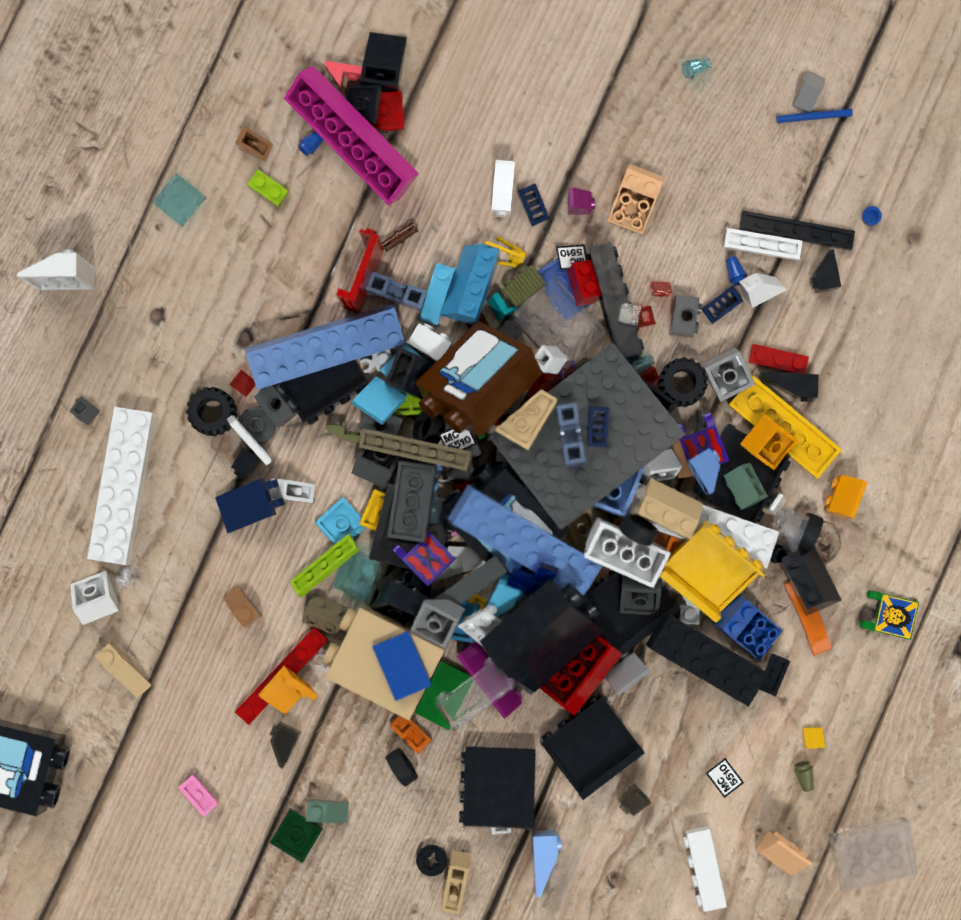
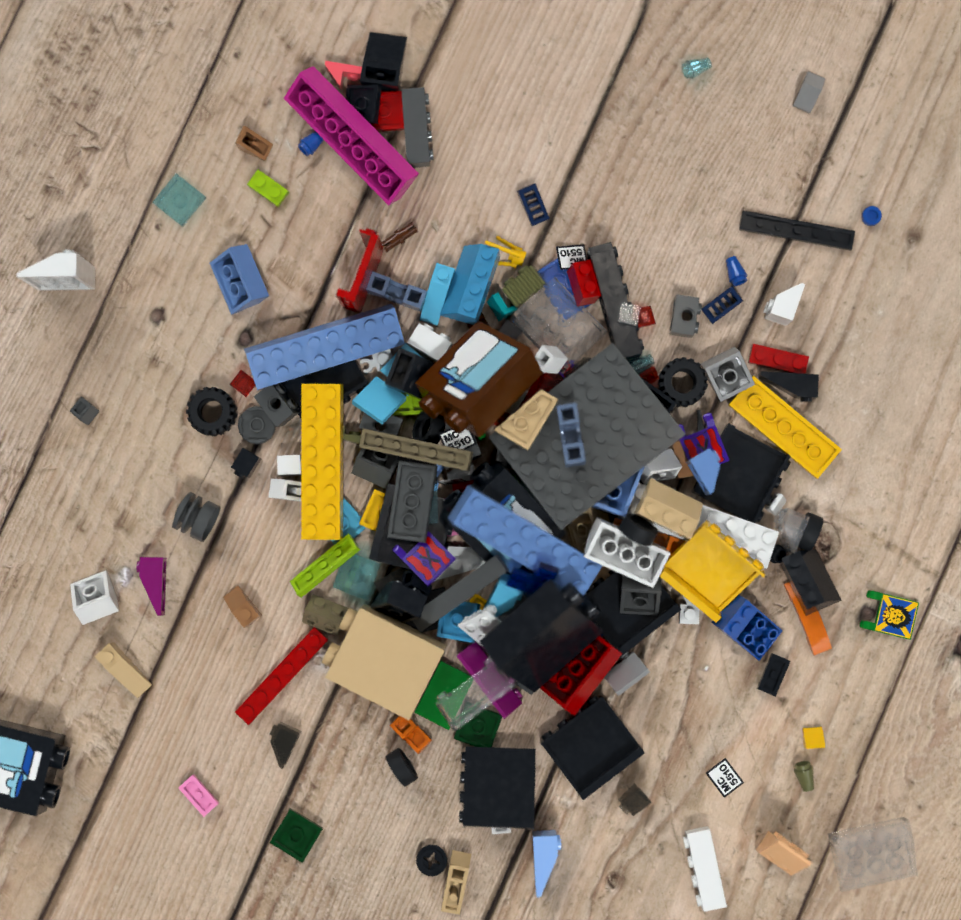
(122, 486): white brick -> none
(153, 577): none -> magenta slope
(193, 515): none -> dark grey wheel
(239, 278): none -> medium blue slope
(247, 437): white tile -> none
(248, 504): dark blue tile -> none
(286, 690): light orange bracket -> none
(289, 465): none -> white brick
(321, 461): none -> yellow brick
(327, 811): sand green slope -> none
(402, 665): blue tile -> none
(415, 127): none -> dark grey brick
(437, 621): light grey slope -> none
(480, 730): none -> dark green tile
(503, 188): white slope -> none
(580, 202): magenta slope -> none
(598, 409): dark blue slope -> none
(636, 199): light nougat slope -> none
(661, 289): clear red slope -> none
(706, 659): black brick -> none
(745, 486): sand green brick -> none
(760, 288): white slope -> none
(762, 244): white plate -> none
(769, 442): light orange slope -> none
(784, 305): none -> white slope
(814, 115): blue bar -> none
(826, 274): black slope -> none
(845, 496): light orange slope -> none

